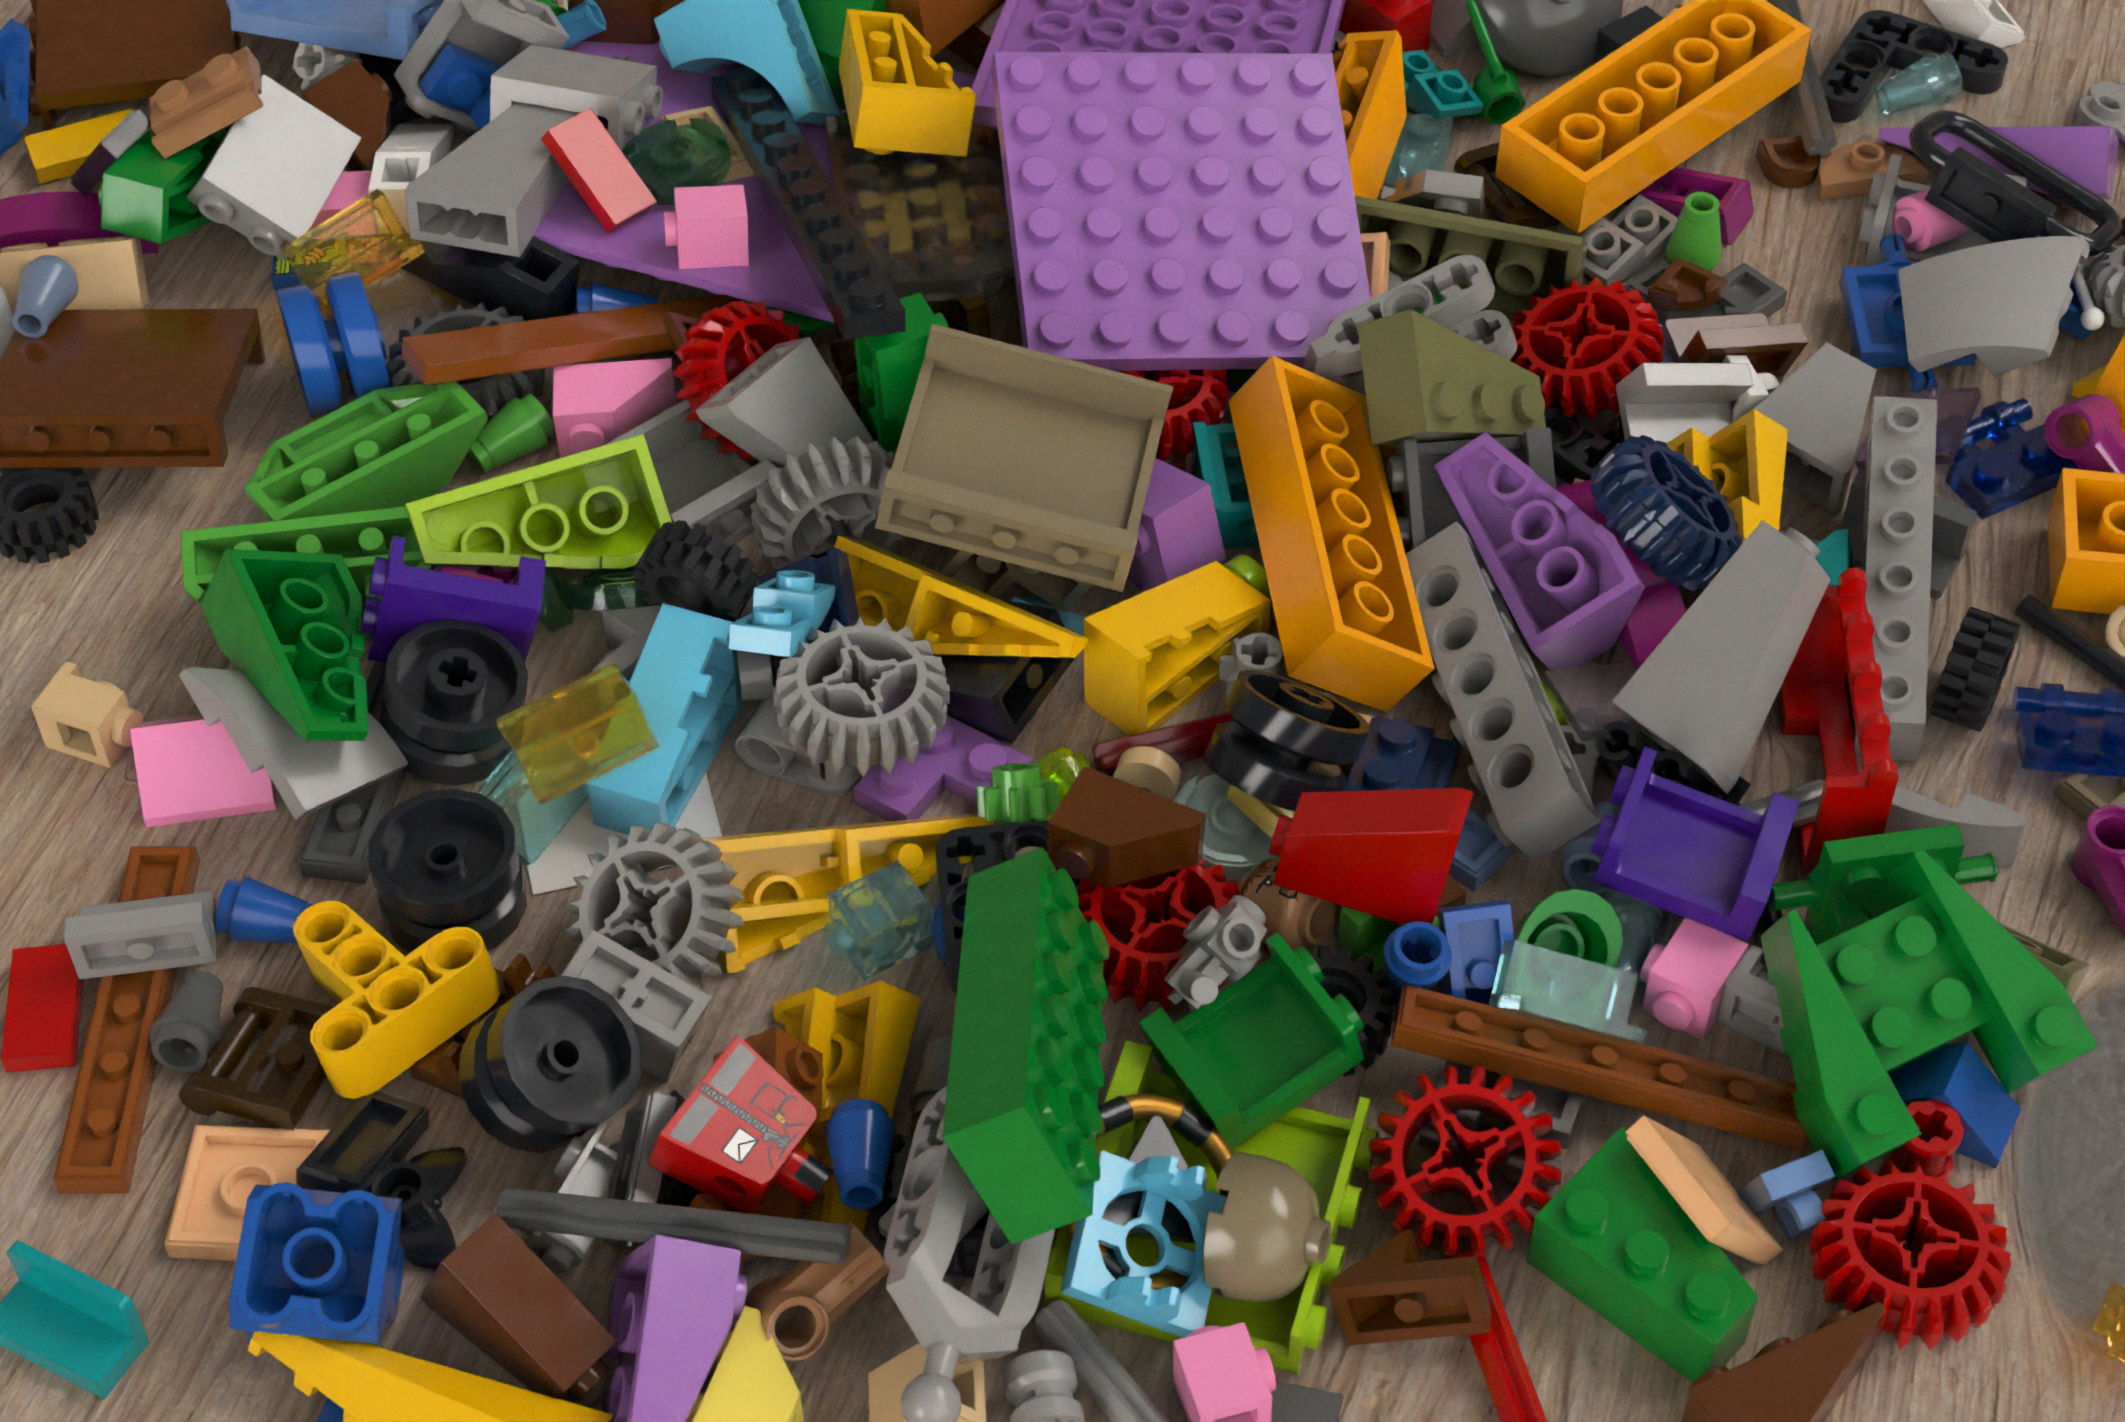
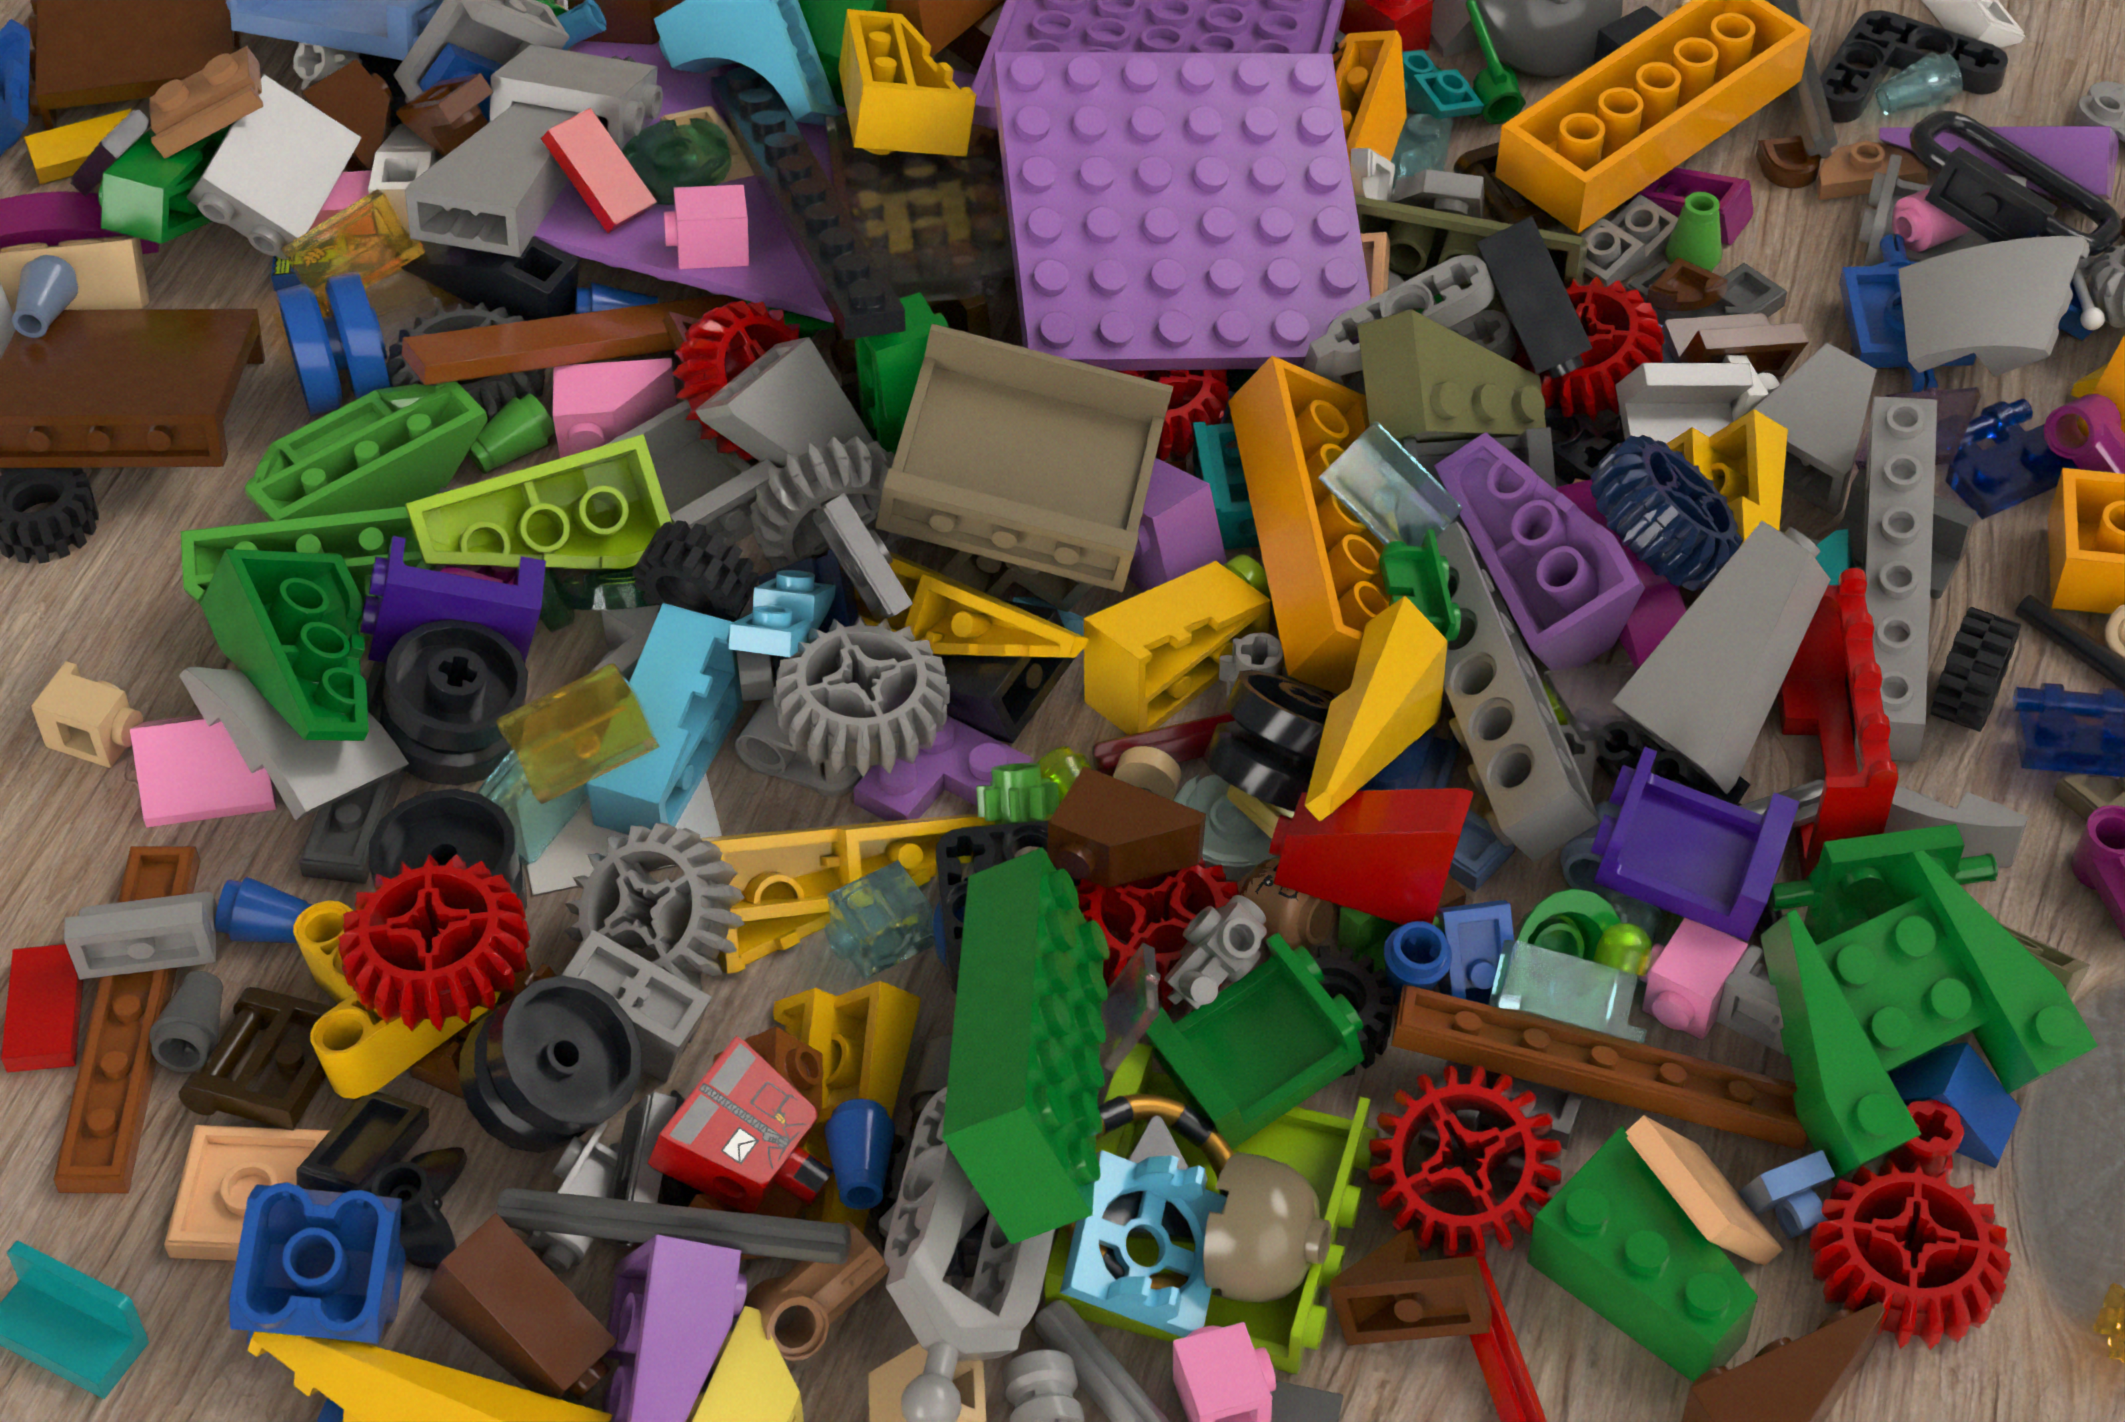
(447, 112): none -> reddish brown slope
(470, 959): none -> red gear
(862, 558): none -> flat silver plate
(1129, 1009): none -> clear piece
(1371, 174): none -> white tile
(1385, 710): none -> yellow wedge
(1389, 489): none -> clear light blue panel
(1423, 579): none -> green hinge
(1534, 298): none -> black slope
(1625, 949): none -> clear neon green hinge

